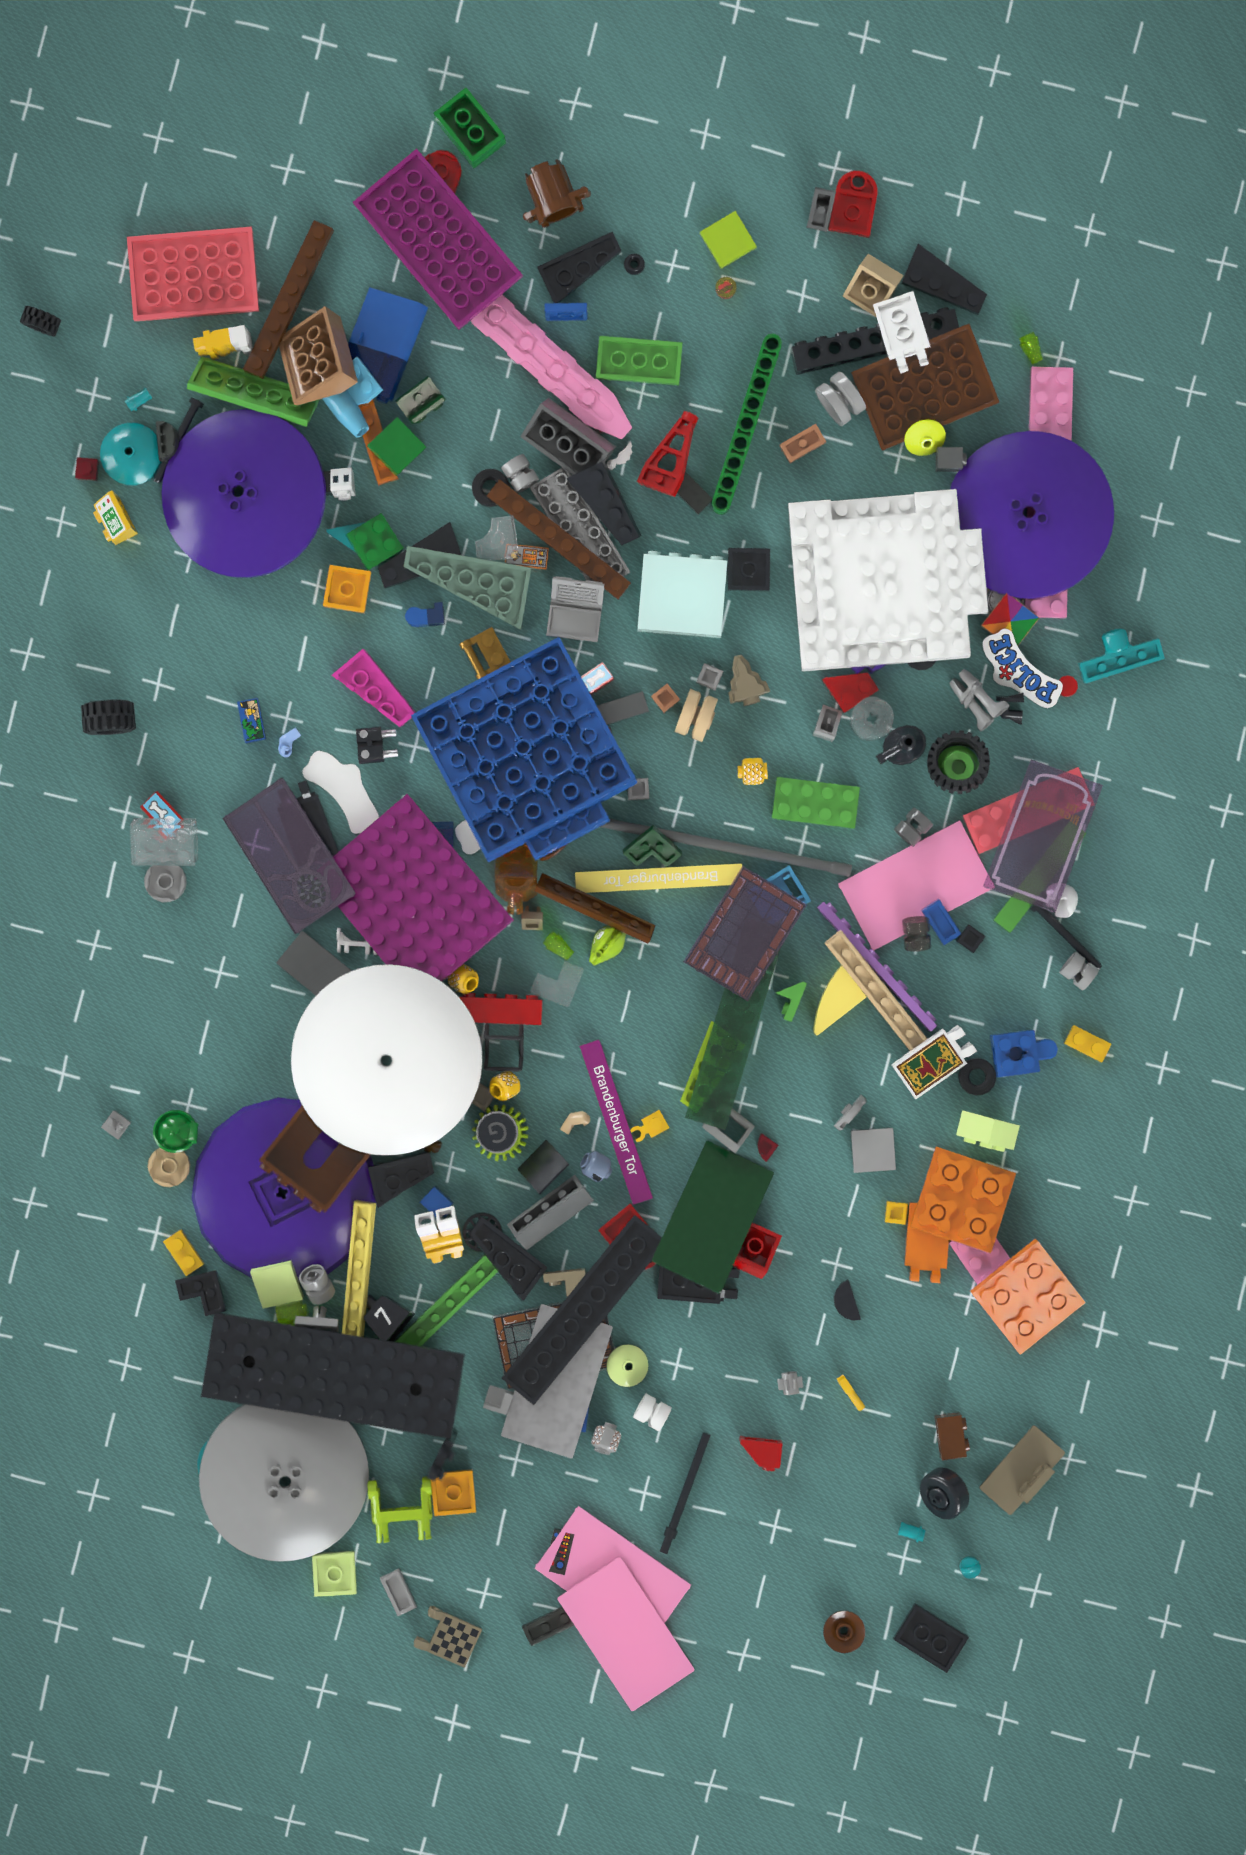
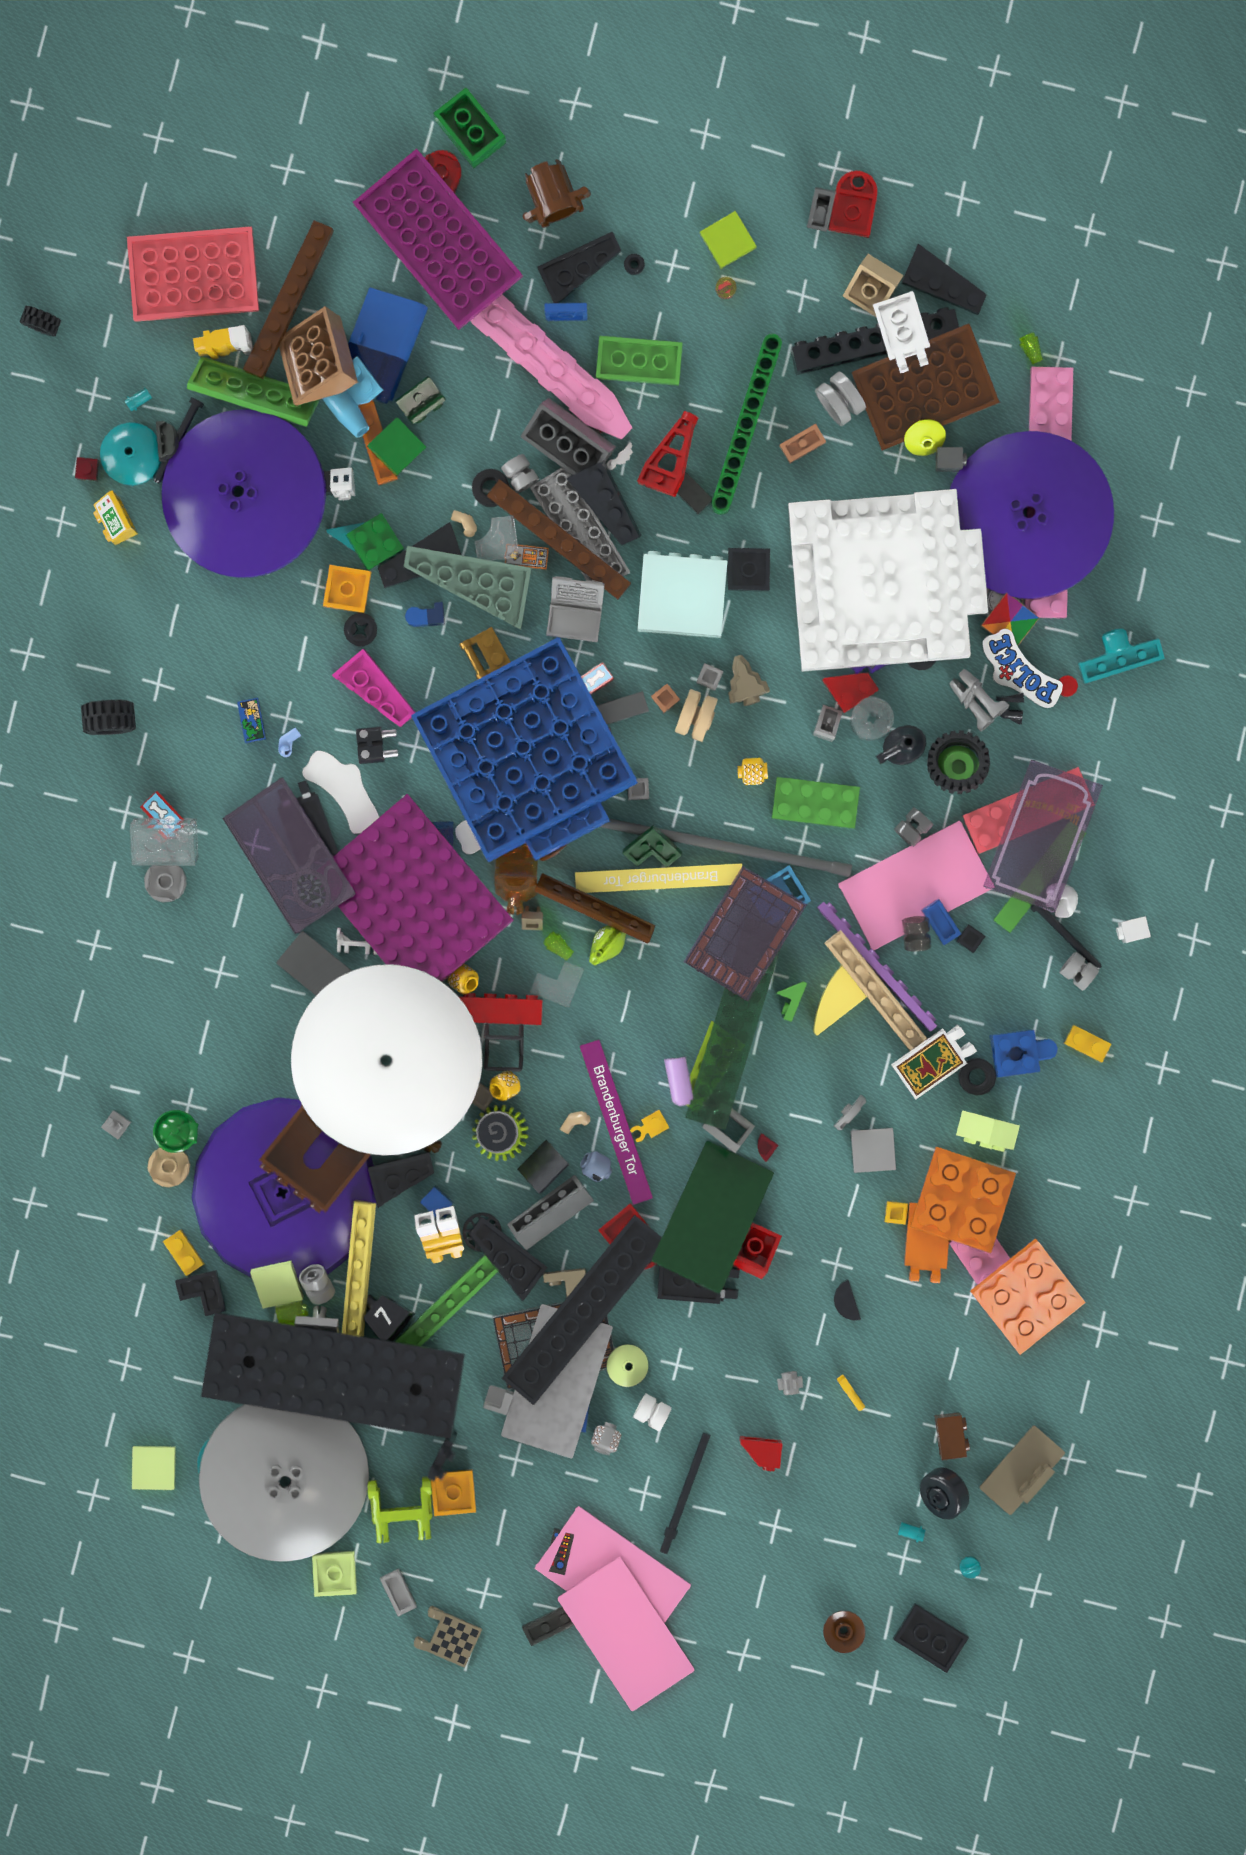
(153, 1467): none -> yellowish green tile
(350, 629): none -> black gear
(467, 522): none -> tan arm
(679, 1080): none -> lavender piece
(1133, 930): none -> white brick

